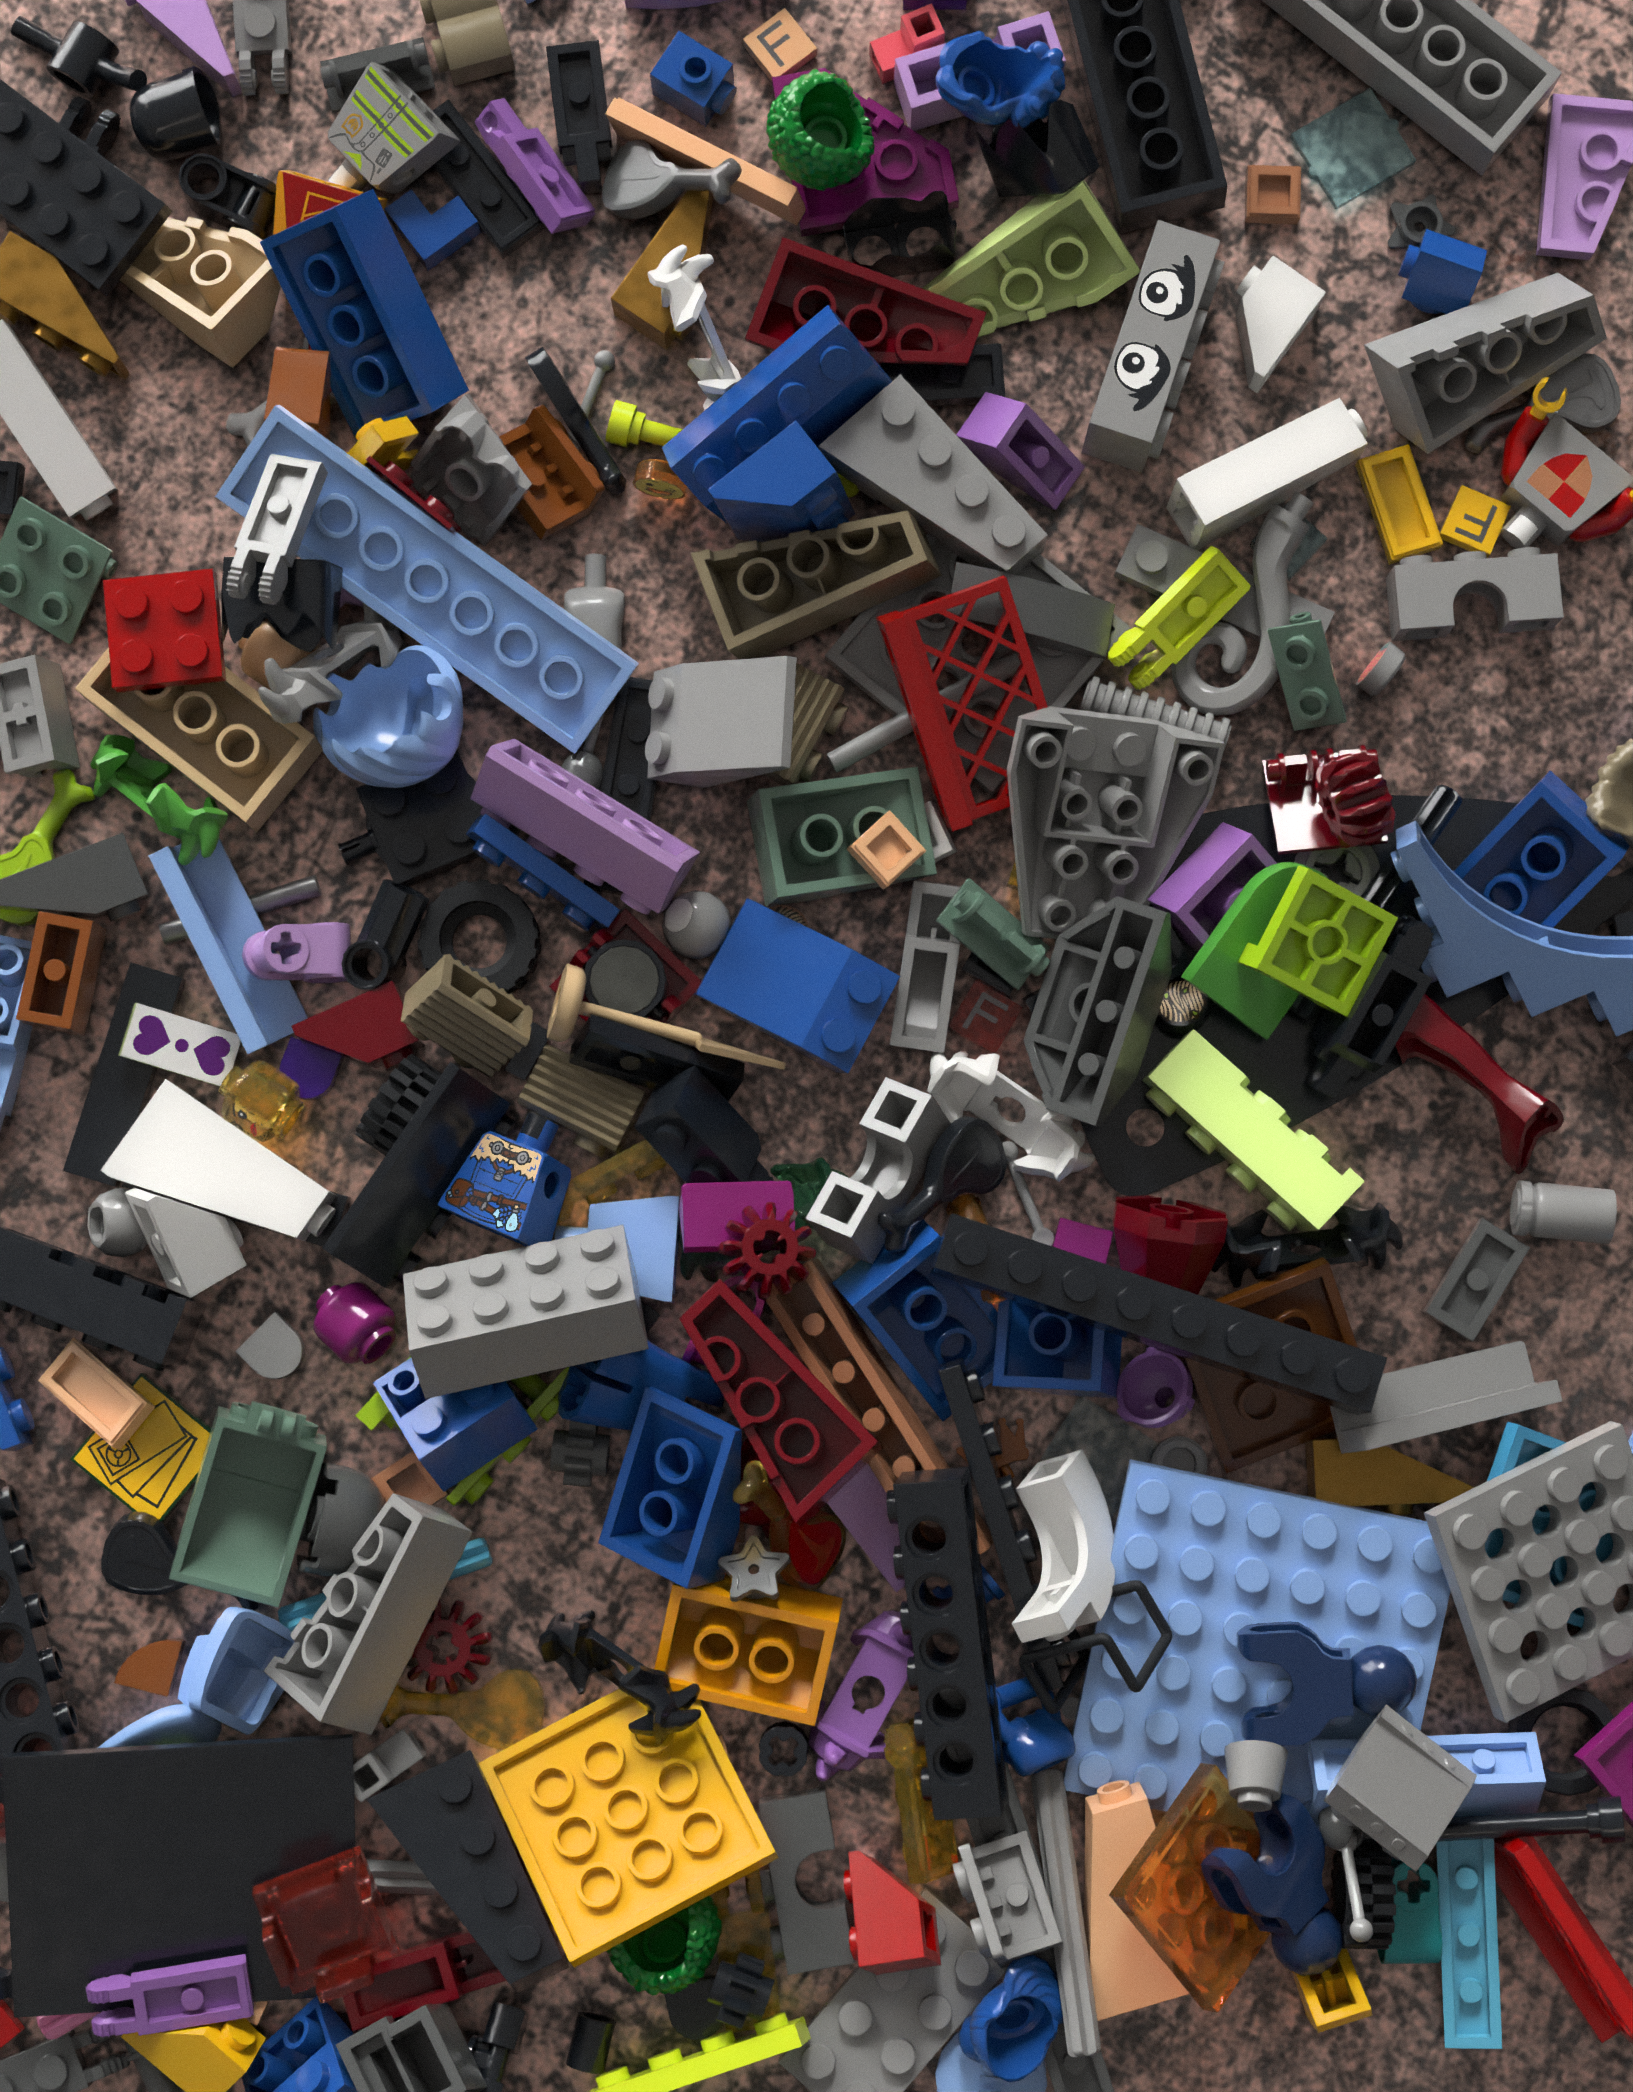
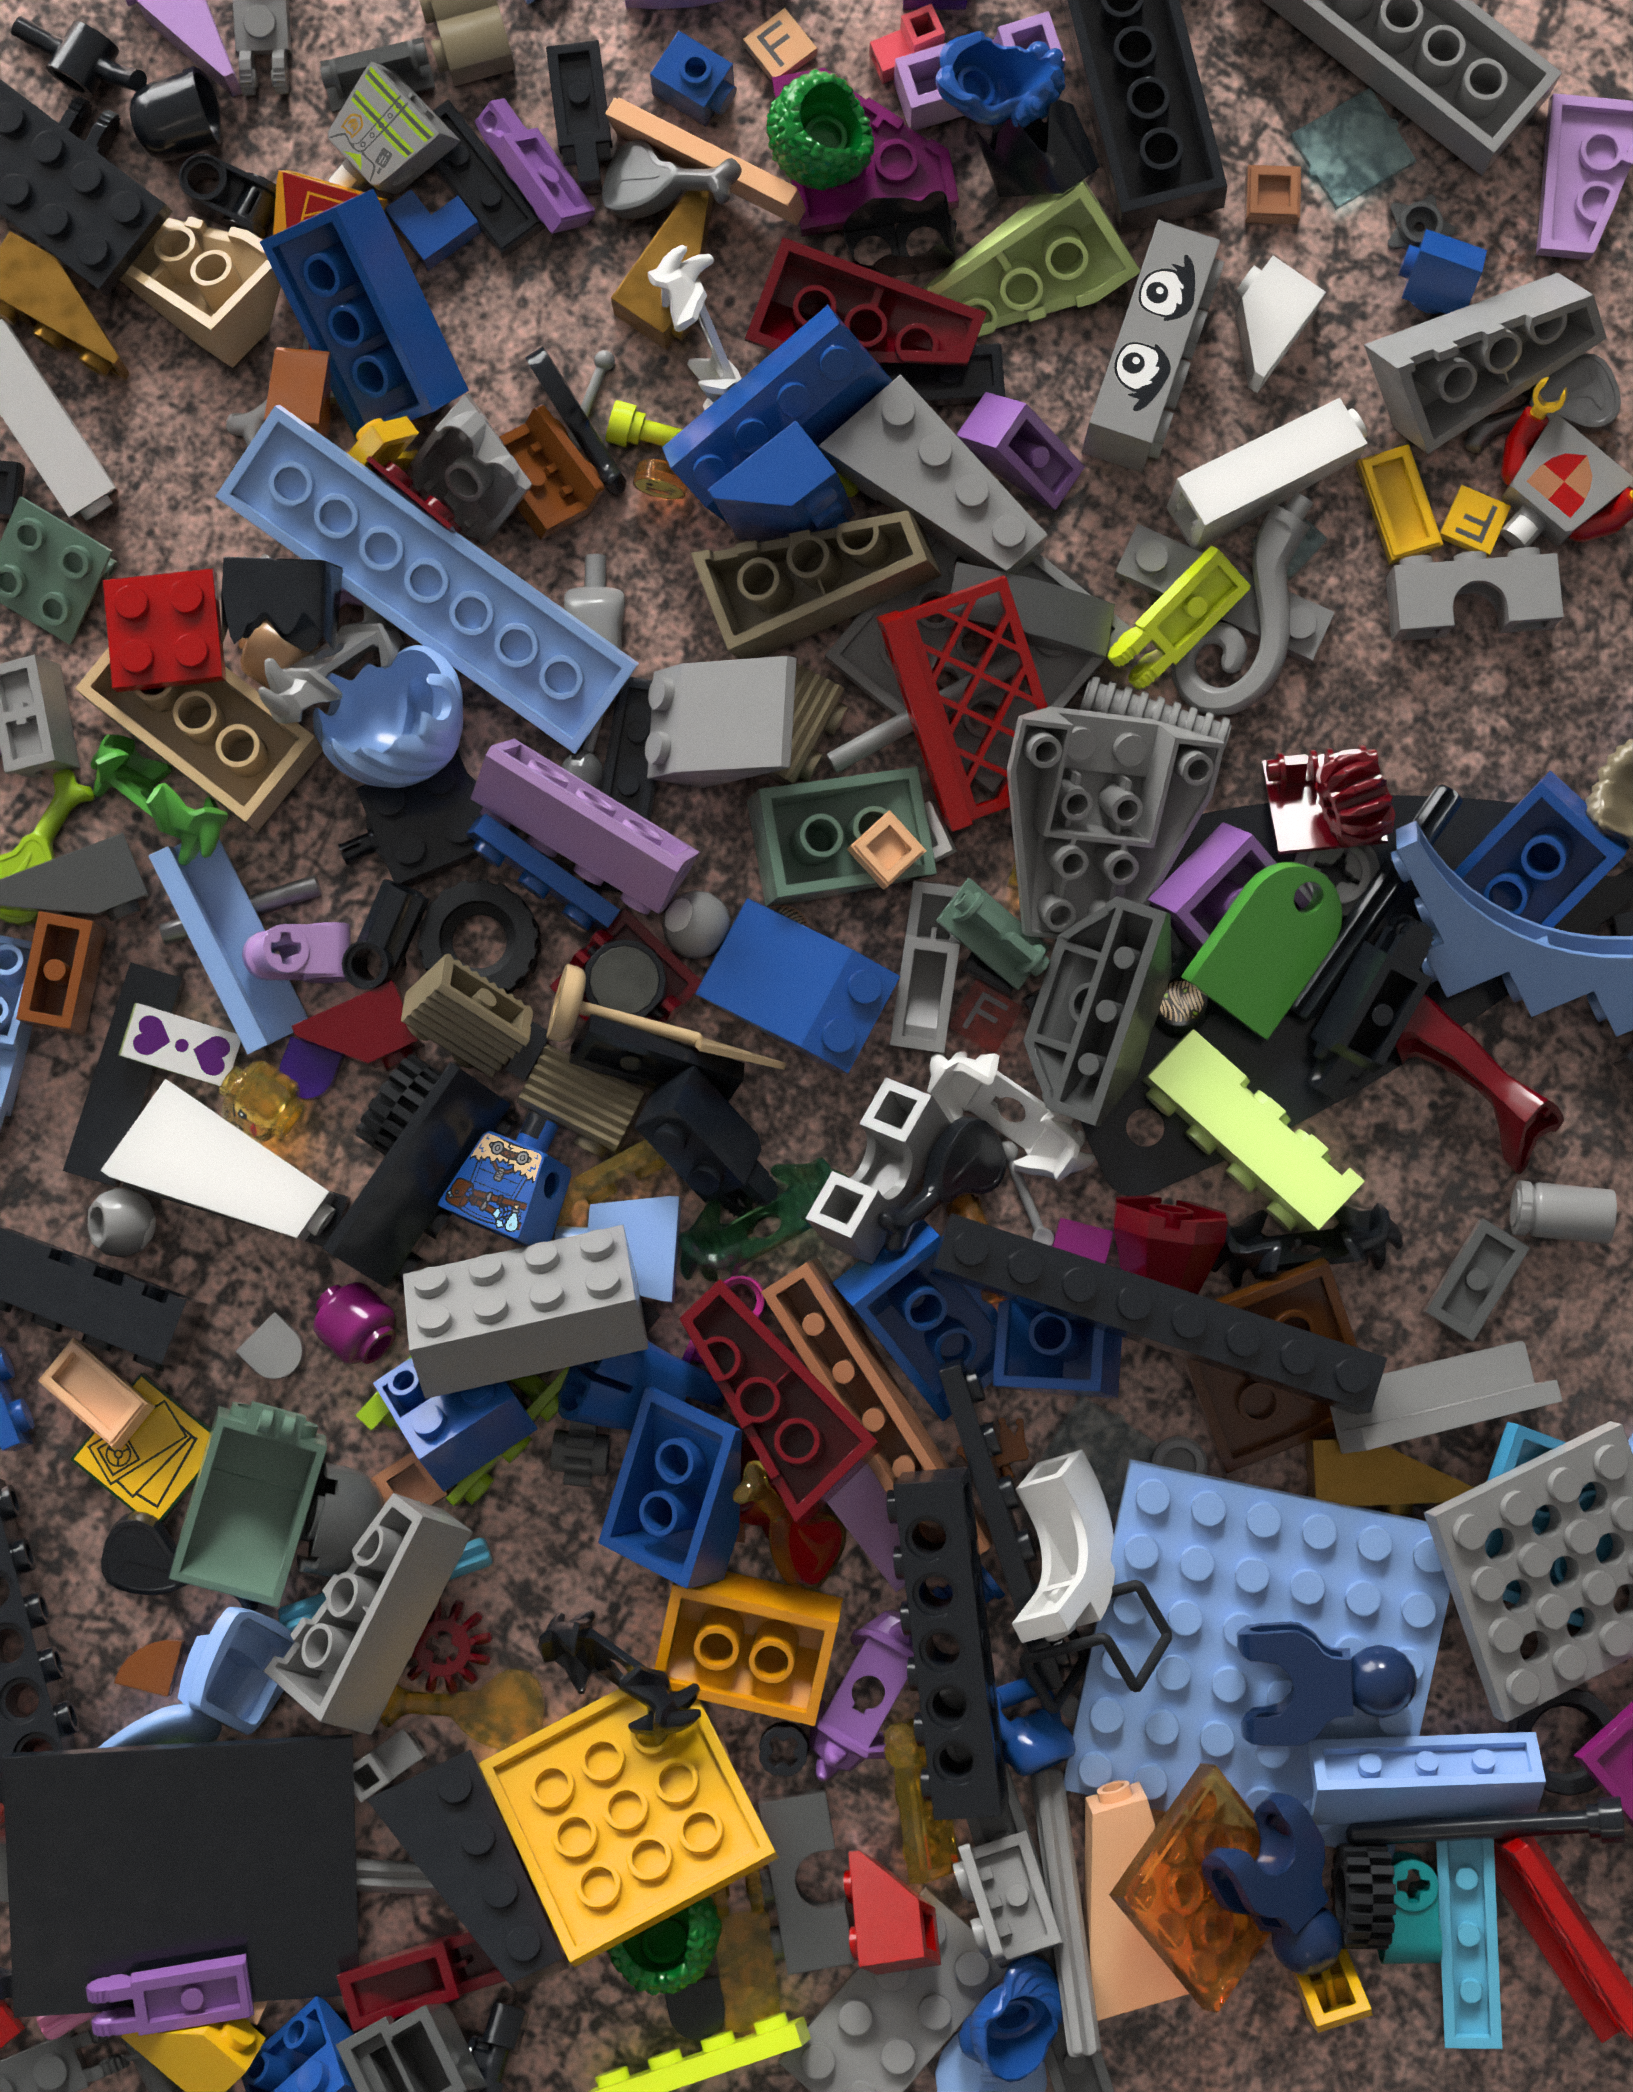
(187, 1242): white slope -> none
(275, 526): light grey hinge -> none
(326, 1926): clear red panel -> none
(590, 2042): black hinge -> none
(710, 1206): magenta slope -> none
(740, 1990): black gear -> none
(754, 1585): dark grey plate -> none
(782, 1265): dark red gear -> none
(1147, 1386): medium lavender piece -> none
(1255, 1773): light grey hat -> none
(1306, 673): sand green hinge -> none
(1321, 941): lime piece -> none
(1347, 1839): hinge -> none
(1381, 669): light grey tile -> none
(1399, 1788): light grey slope -> none

